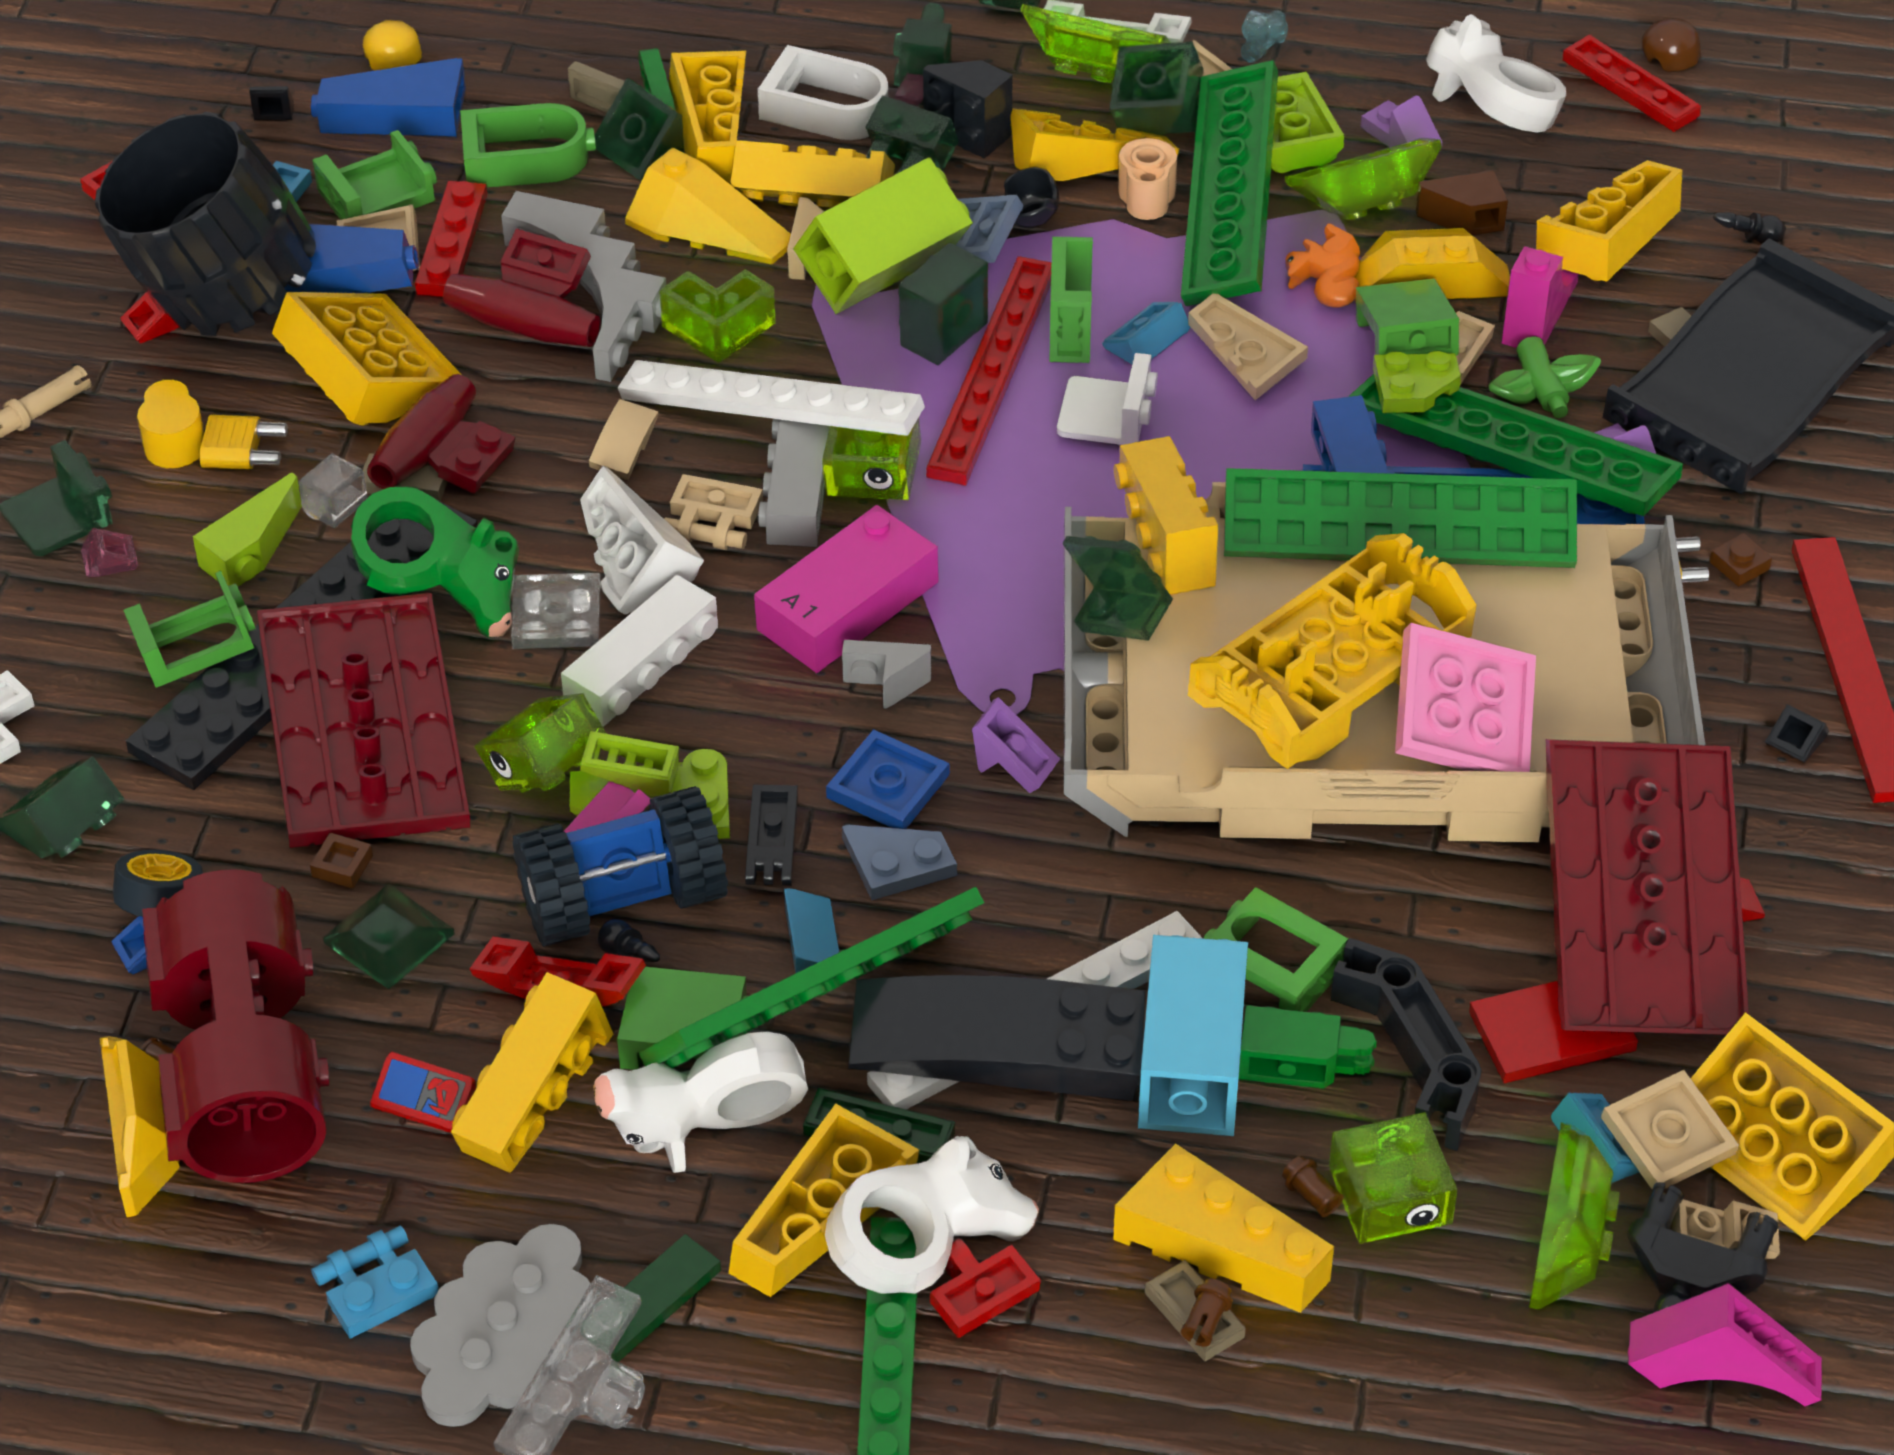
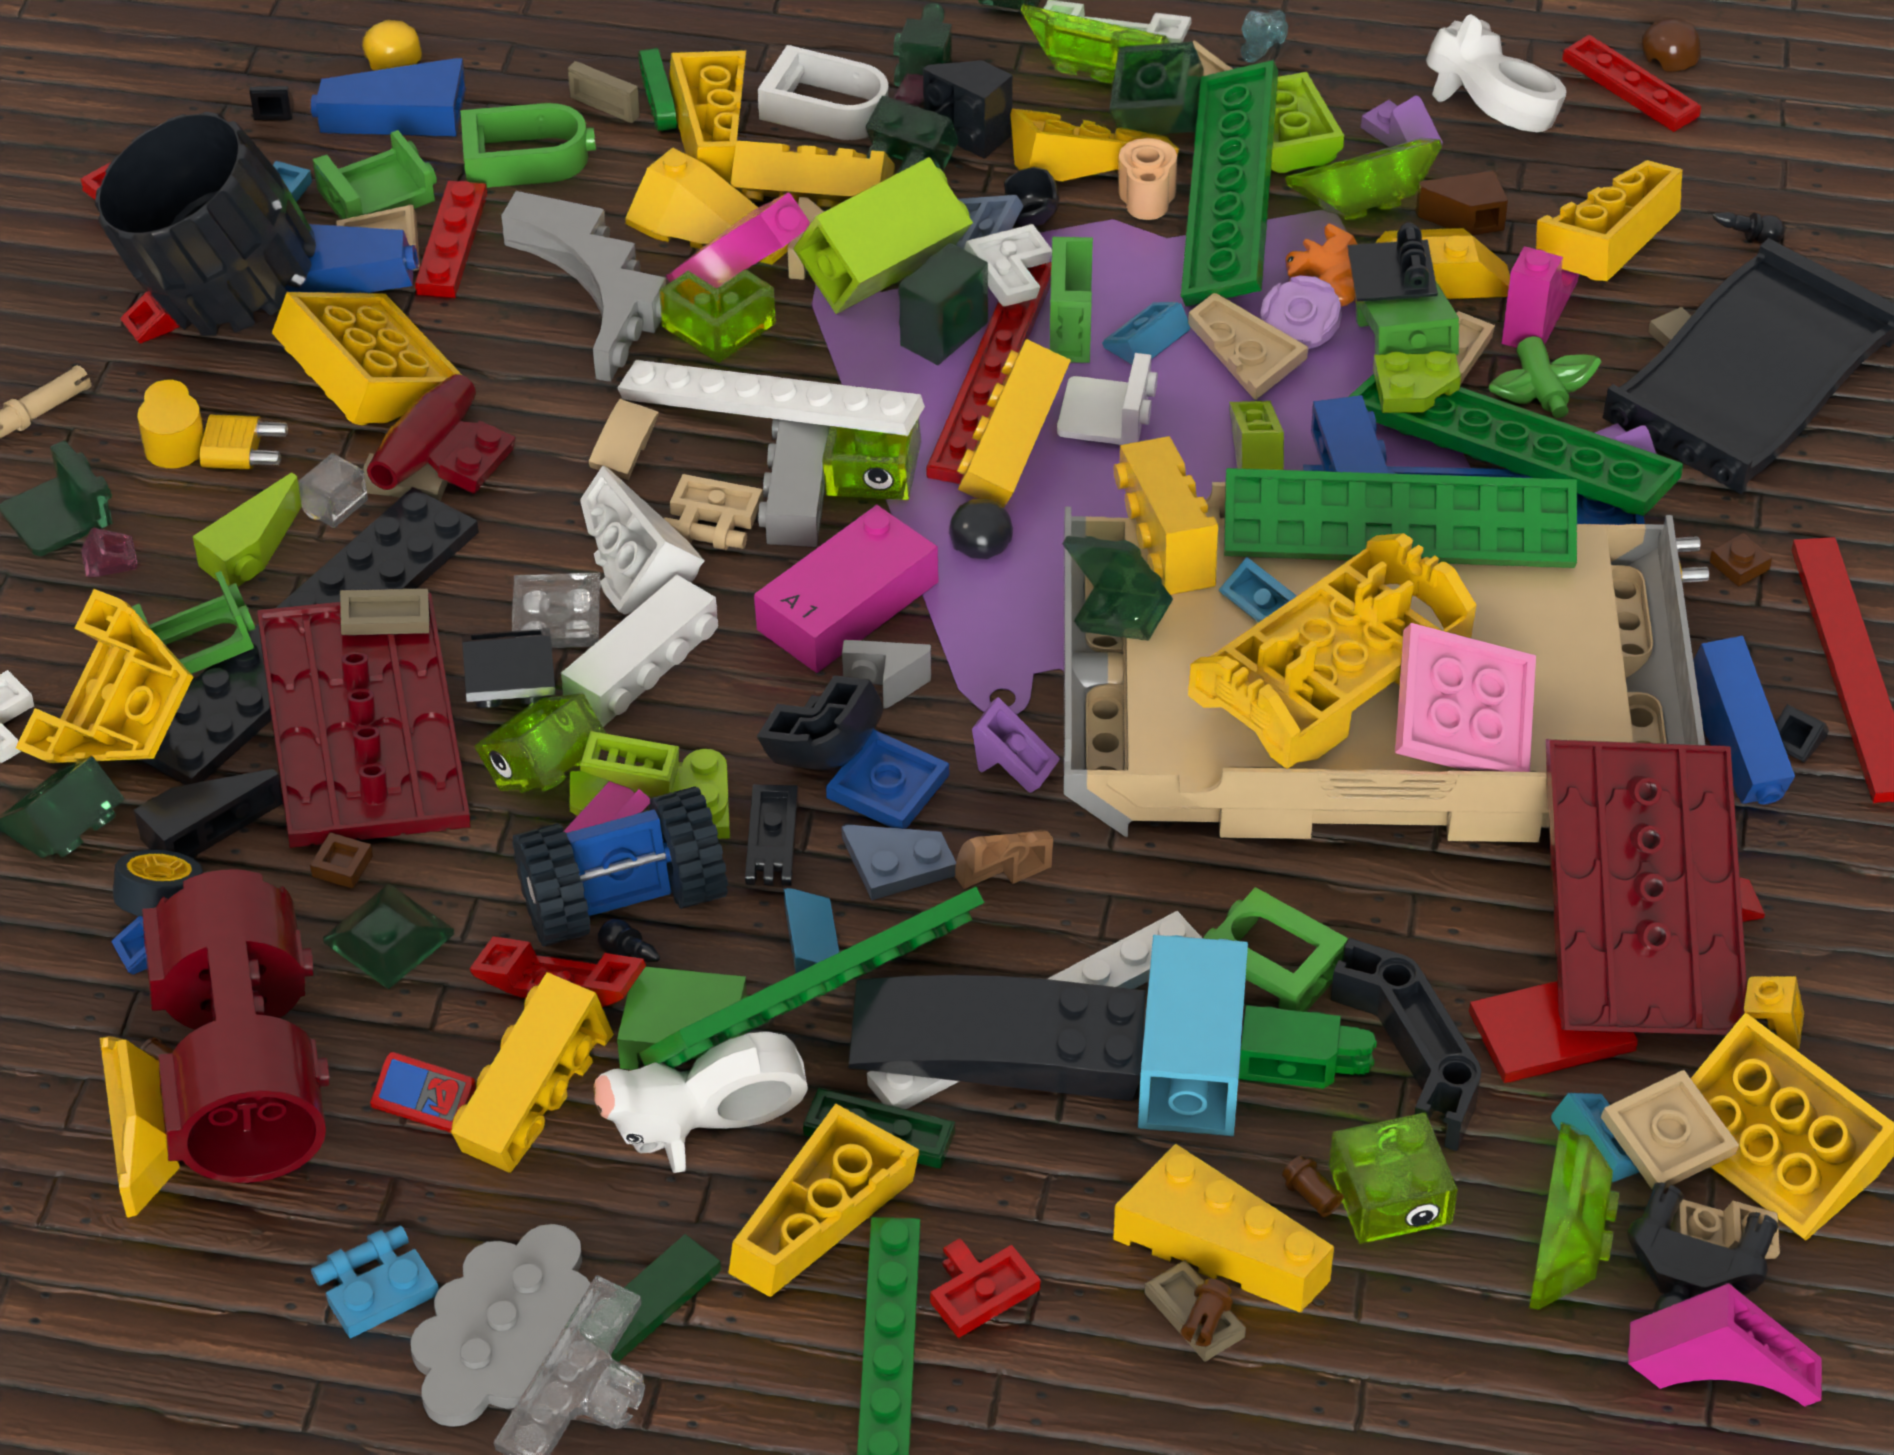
(121, 697): none -> yellow wedge
(204, 813): none -> black slope
(384, 611): none -> dark tan tile
(465, 560): green animal -> none
(508, 666): none -> black slope
(531, 292): dark red plate -> none
(638, 129): clear green slope -> none
(746, 242): none -> dark pink arch
(826, 729): none -> black brick
(938, 1199): white animal -> none
(980, 528): none -> black hair
(1008, 259): none -> white plate
(1013, 423): none -> yellow wedge
(1014, 854): none -> medium nougat slope
(1255, 590): none -> dark azure slope
(1257, 435): none -> lime slope
(1303, 310): none -> lavender tile
(1393, 268): none -> black hinge
(1740, 717): none -> blue slope
(1778, 1002): none -> yellow bracket

